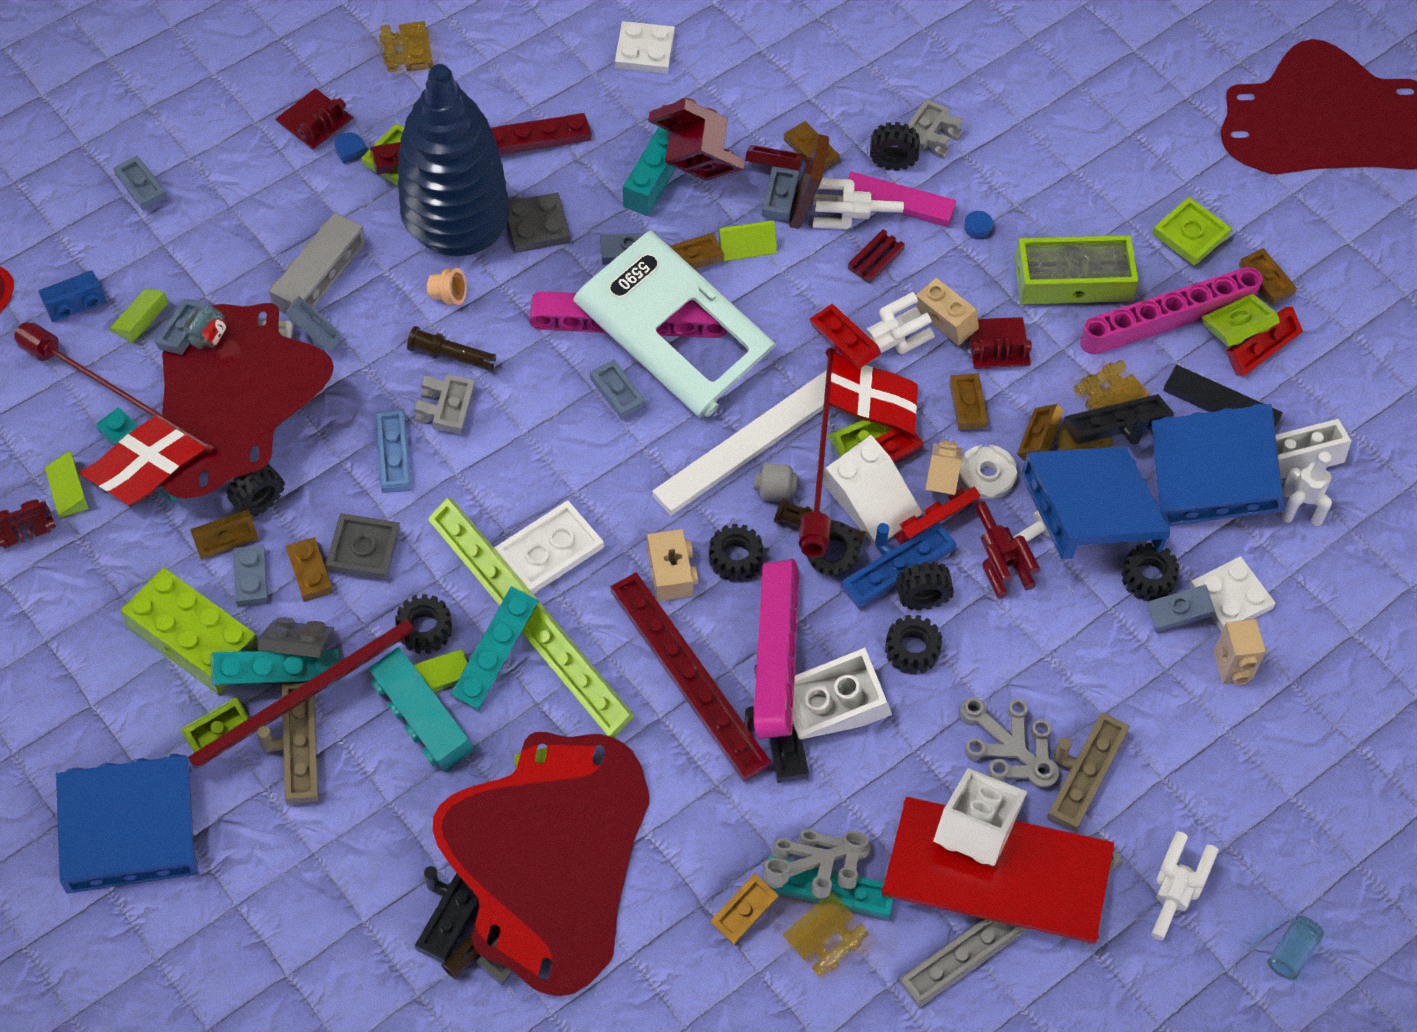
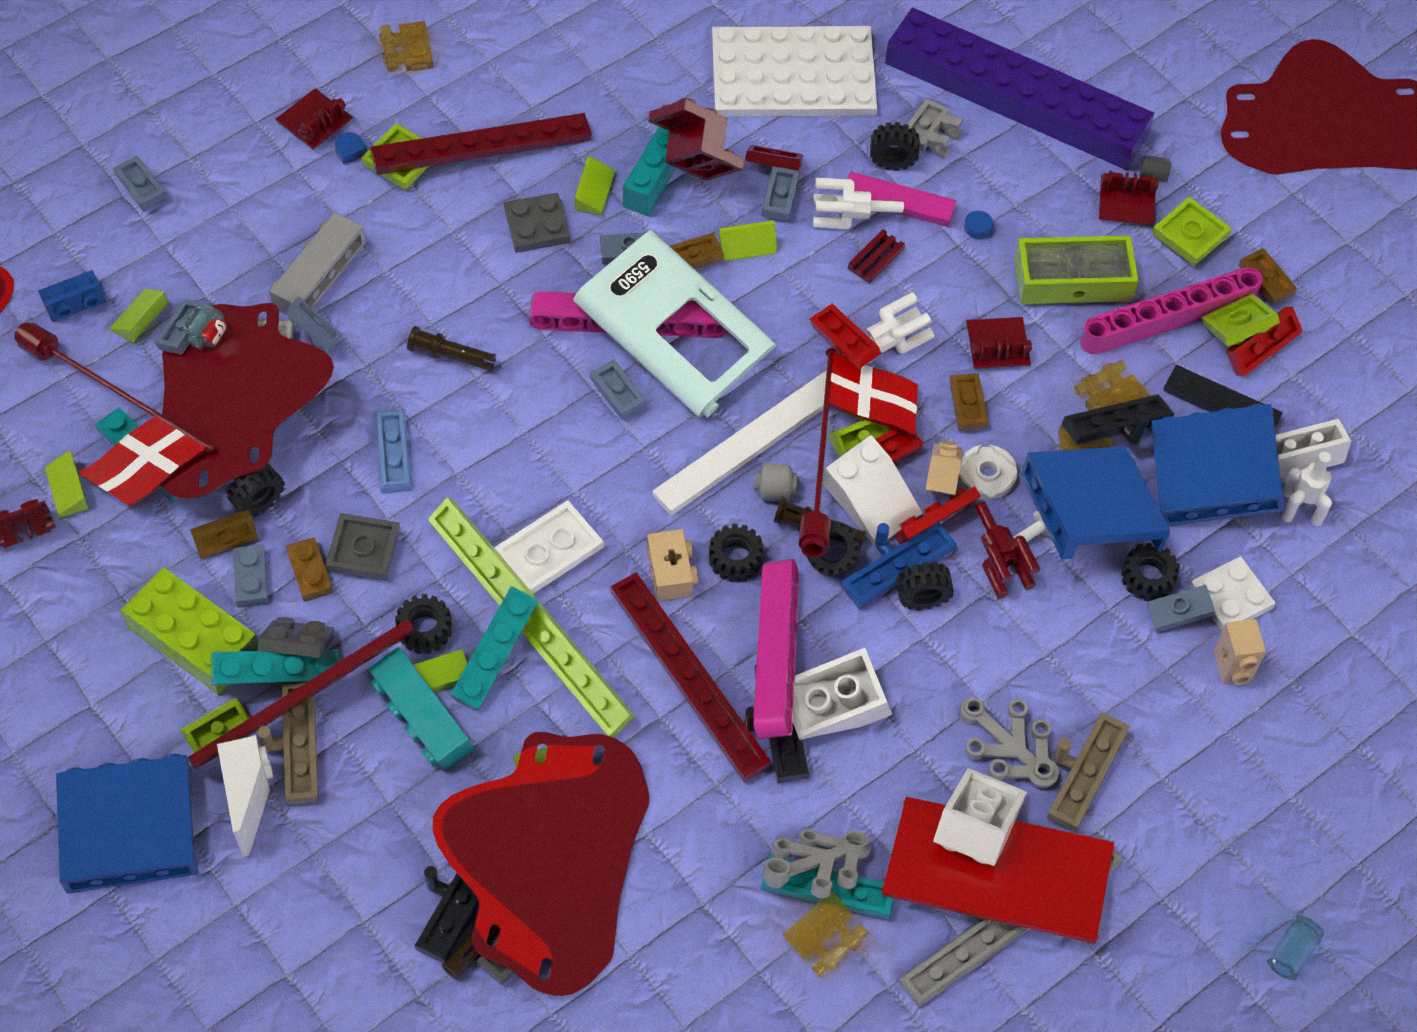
(246, 786): none -> white slope
(448, 286): light nougat piece -> none
(450, 171): dark blue cone -> none
(452, 406): light grey plate -> none
(594, 187): none -> lime slope
(644, 47): white plate -> none
(744, 908): pearl gold plate -> none
(793, 71): none -> white plate
(802, 141): pearl gold plate -> none
(809, 181): reddish brown tile -> none
(907, 659): black tyre -> none
(948, 311): tan brick -> none
(1019, 88): none -> dark purple brick
(1040, 430): pearl gold plate -> none
(1127, 198): none -> dark red hinge
(1155, 166): none -> dark grey brick
(1179, 882): white plant -> none

